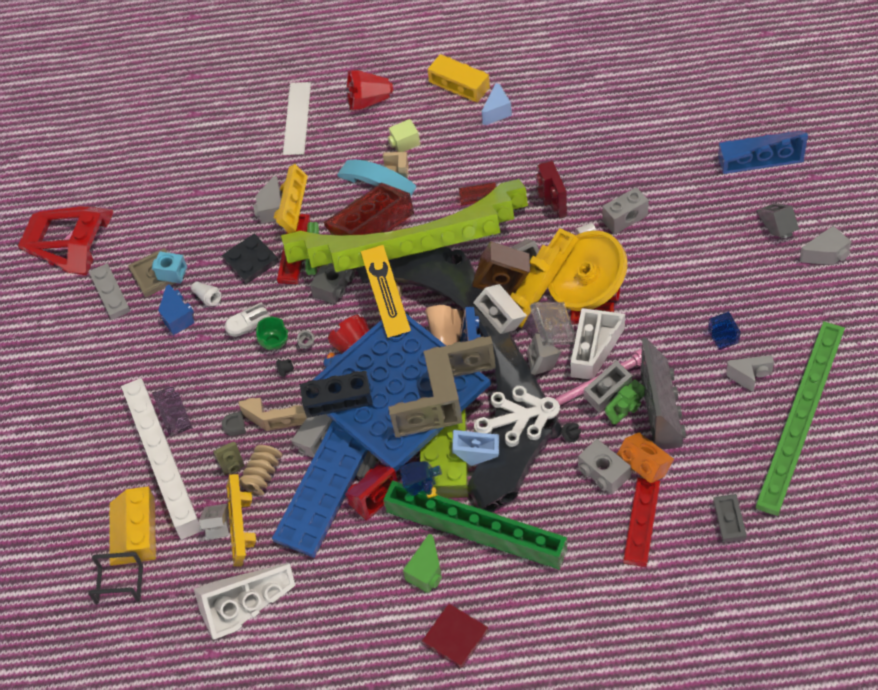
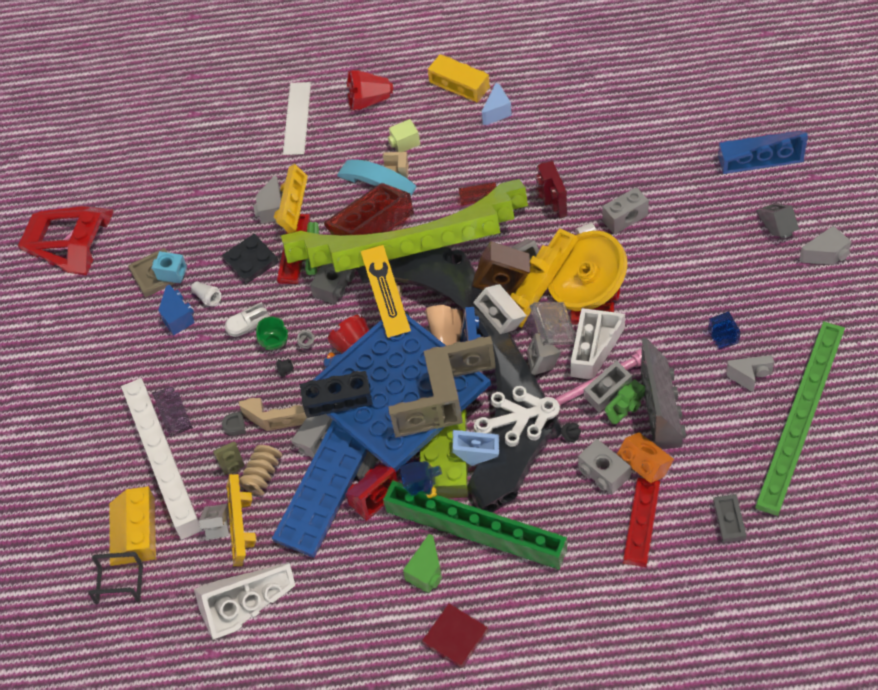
(109, 291): light grey plate -> none

